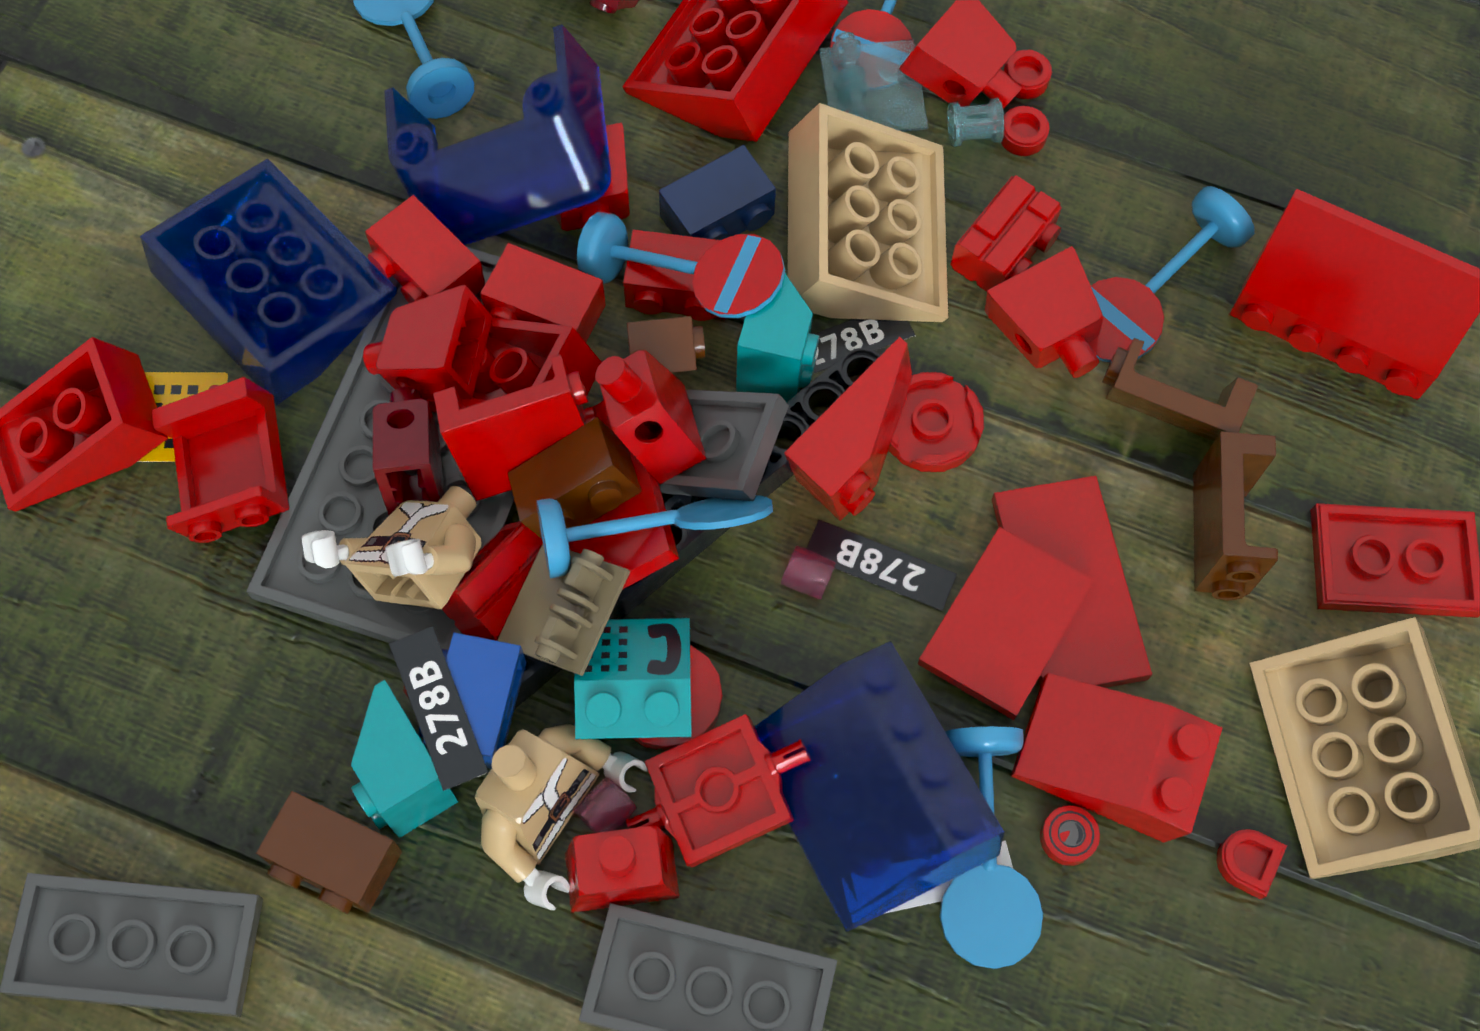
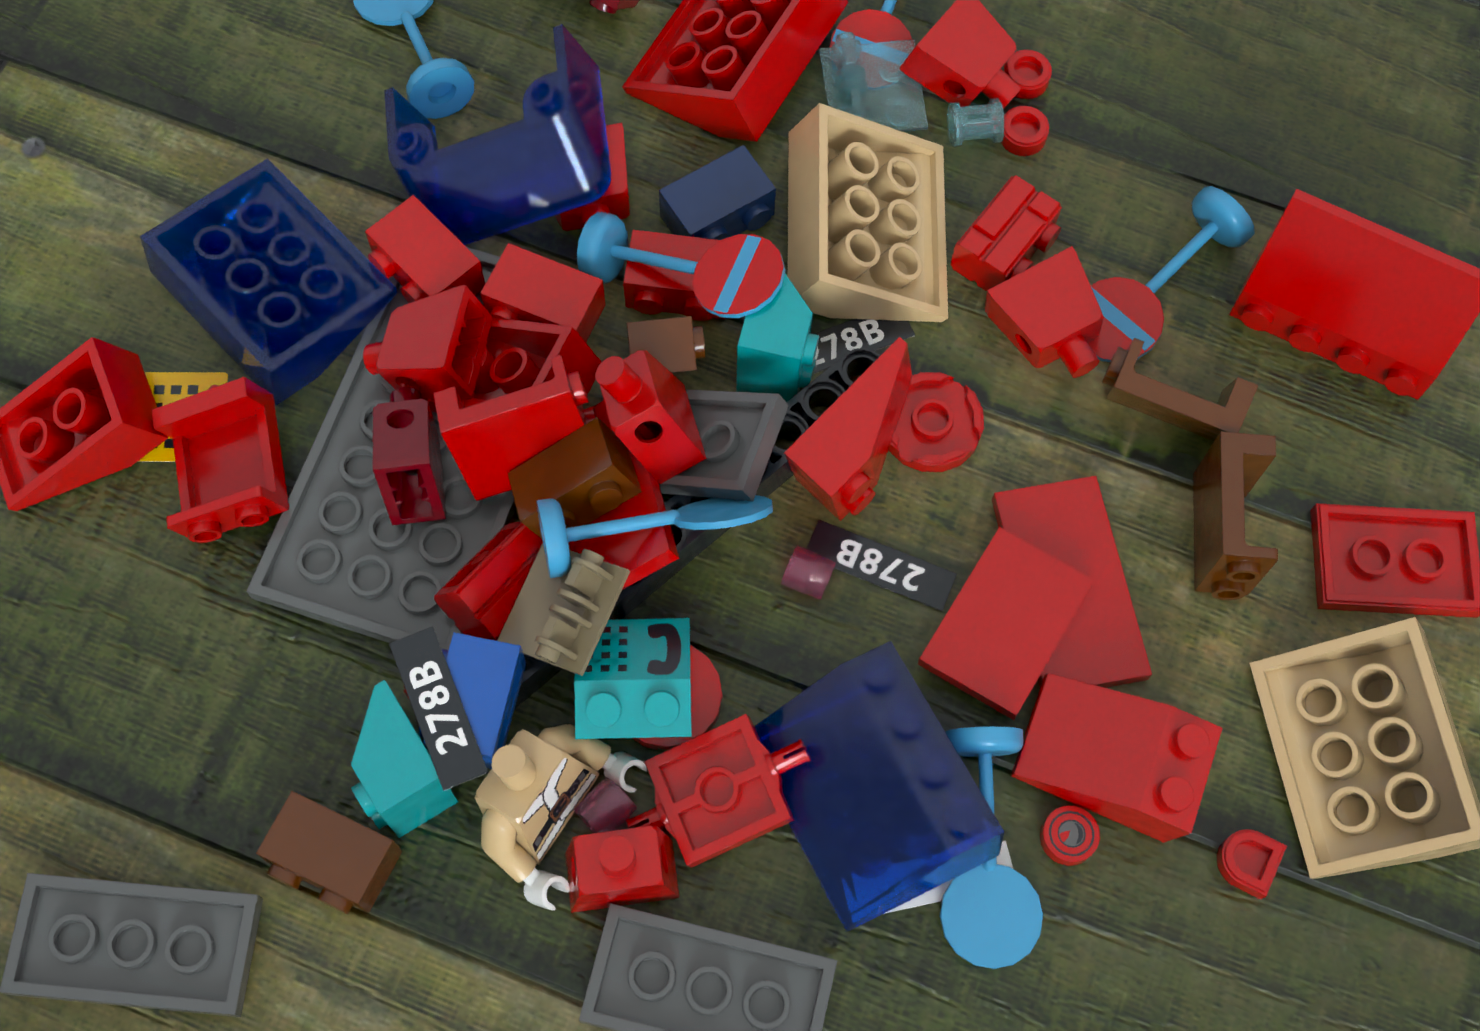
(412, 555): tan torso -> none

